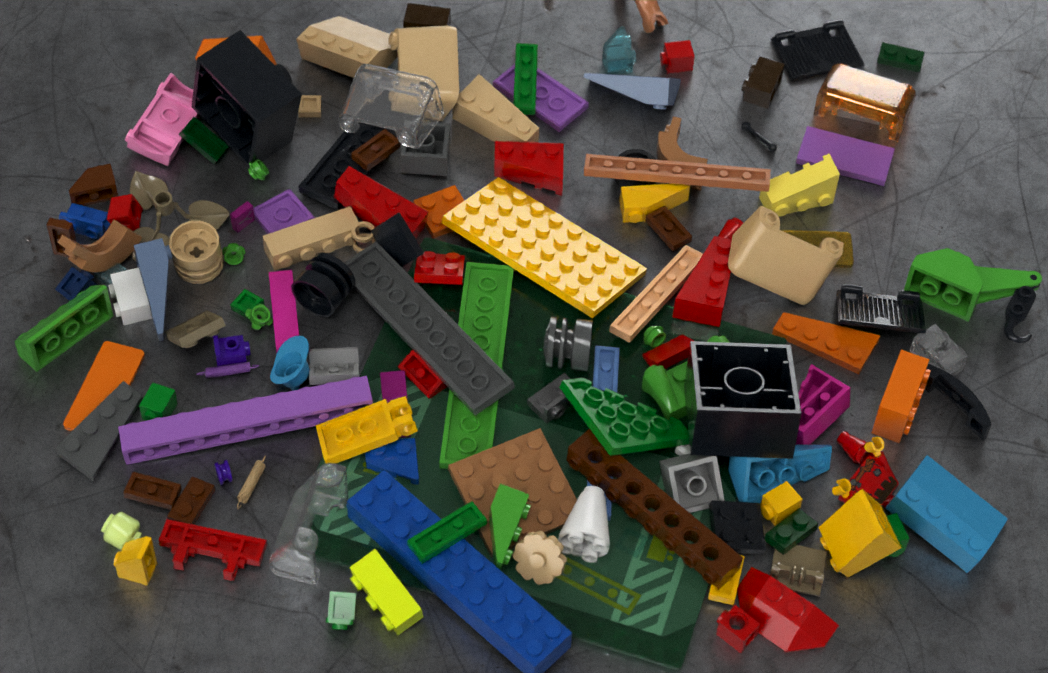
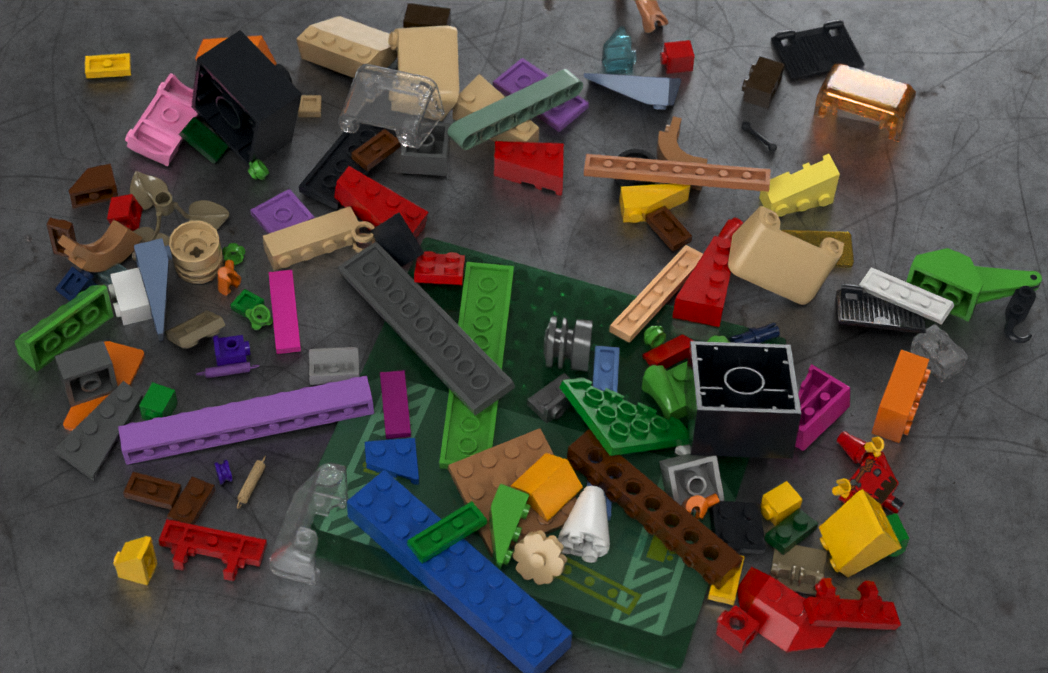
(86, 373): none -> dark grey brick
(87, 220): blue bracket -> none
(108, 65): none -> yellow plate
(120, 529): yellowish green head -> none
(226, 277): none -> orange piece
(242, 216): magenta tile -> none
(291, 363): dark azure piece -> none
(323, 284): black wheel -> none
(341, 609): bracket -> none
(365, 429): yellow tile -> none
(385, 593): neon yellow brick -> none
(421, 375): red slope -> none
(438, 205): orange plate -> none
(515, 109): none -> sand green beam
(525, 78): green tile -> none
(544, 246): yellow plate -> none
(549, 485): none -> light orange slope
(700, 504): none -> orange piece
(757, 335): none -> dark blue pin
(757, 476): dark azure wedge -> none
(832, 342): orange wing -> none
(850, 155): medium lavender tile -> none
(867, 612): none -> red hinge
(900, 57): dark green plate -> none
(906, 295): none -> white tile
(947, 514): dark azure slope -> none
(962, 397): black slope -> none

